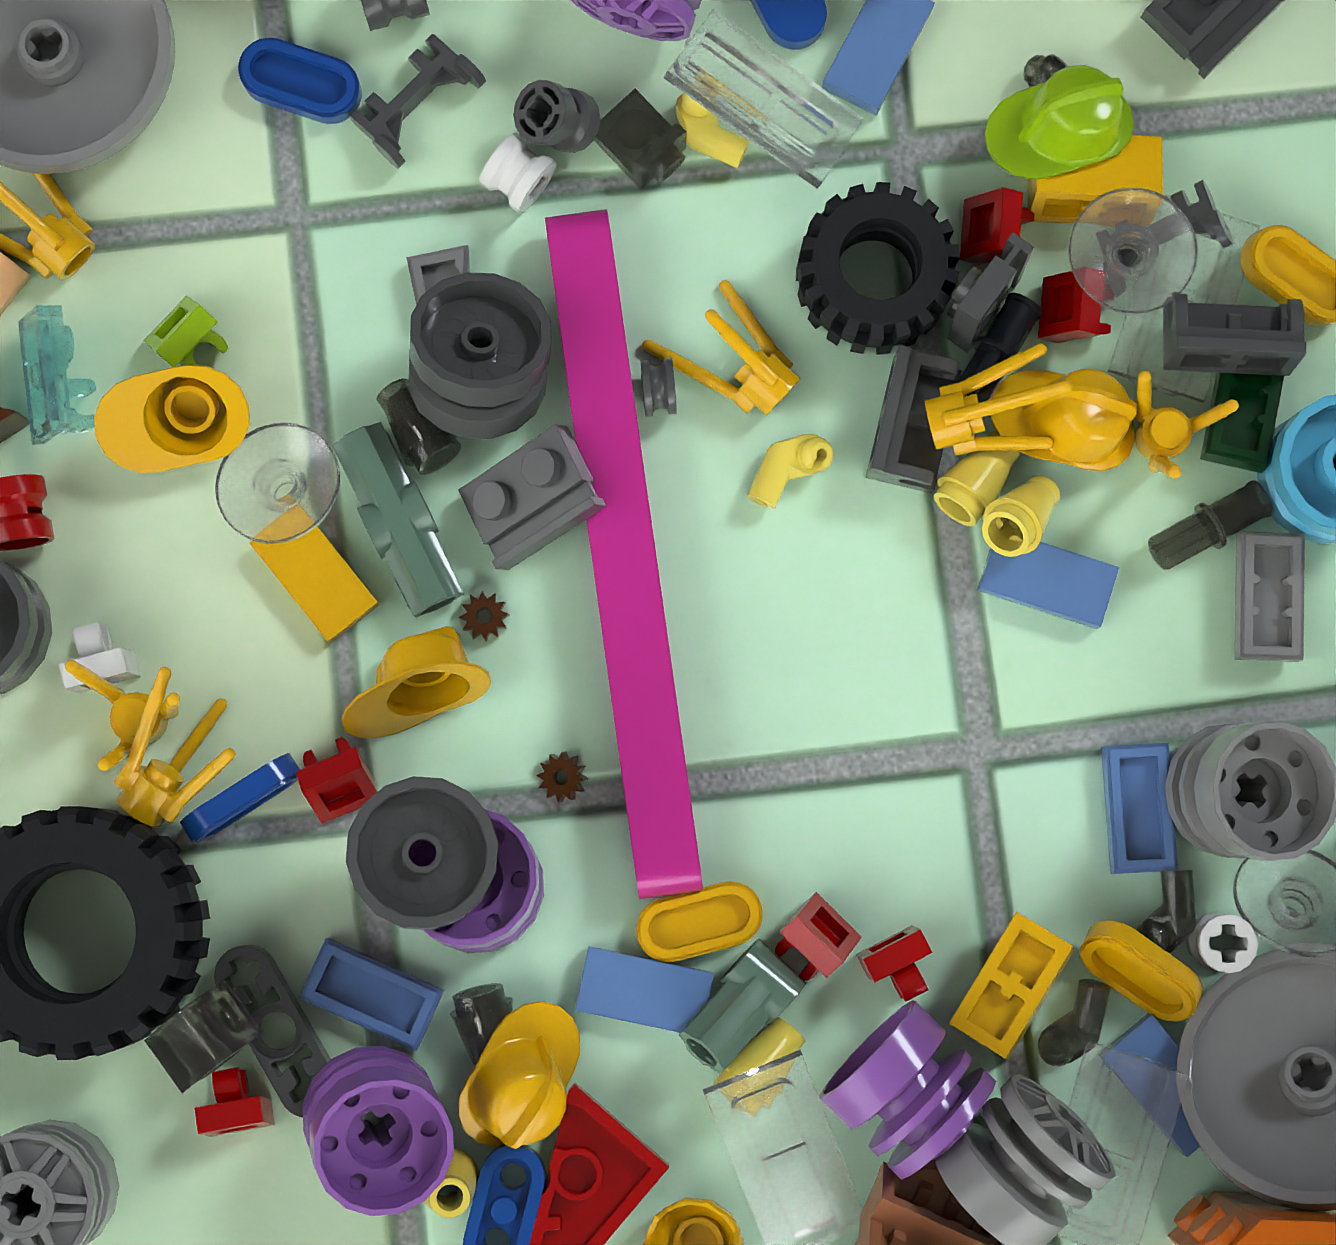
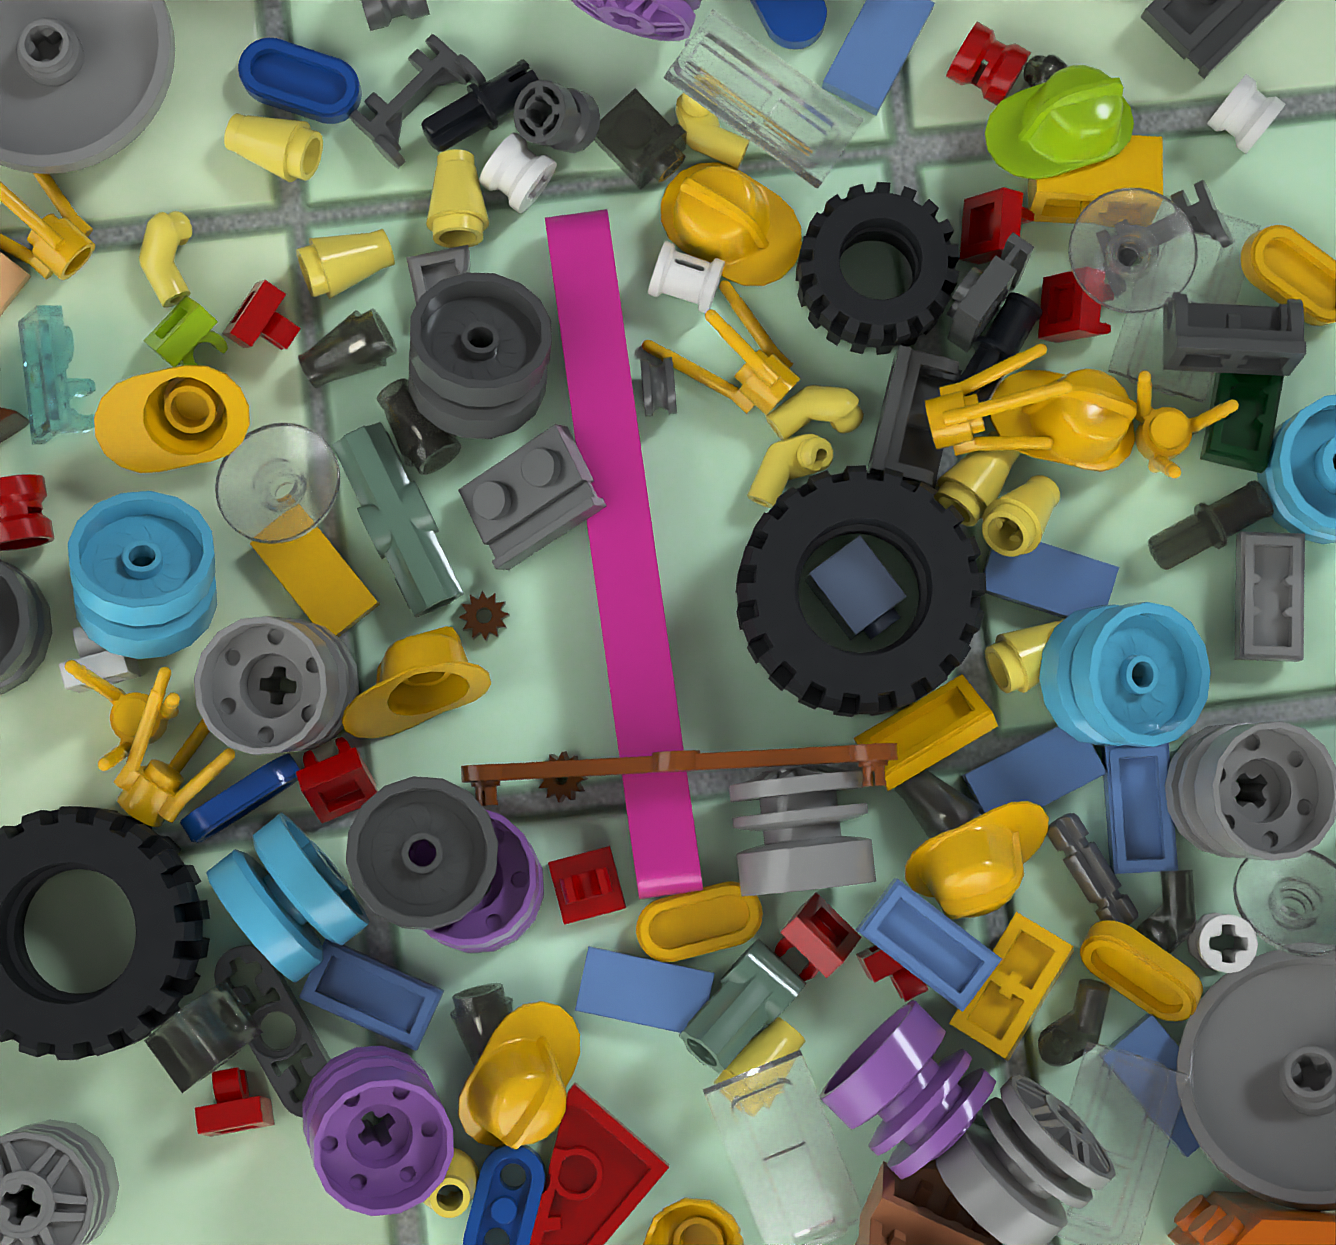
(143, 574): none -> medium azure wheel
(158, 252): none -> light yellow arm
(242, 678): none -> light grey wheel
(258, 318): none -> red tile
(276, 145): none -> light yellow cone
(280, 904): none -> medium azure wheel
(343, 260): none -> light yellow cone
(349, 349): none -> clear smoke cone
(456, 203): none -> light yellow cone
(478, 108): none -> black axle
(587, 885): none -> red tile
(686, 277): none -> white bush
(733, 218): none -> yellow piece
(802, 832): none -> light grey wheel
(817, 403): none -> light yellow arm
(857, 590): none -> sand blue brick
(868, 756): none -> dark orange piece
(923, 534): none -> black tyre
(928, 944): none -> medium blue tile
(931, 729): none -> yellow tile
(936, 803): none -> clear smoke cone
(979, 862): none -> yellow piece
(1003, 65): none -> red wheel
(1017, 657): none -> light yellow cone
(1035, 771): none -> medium blue tile
(1091, 870): none -> flat silver axle
(1125, 675): none -> medium azure wheel
(1246, 114): none -> white wheel

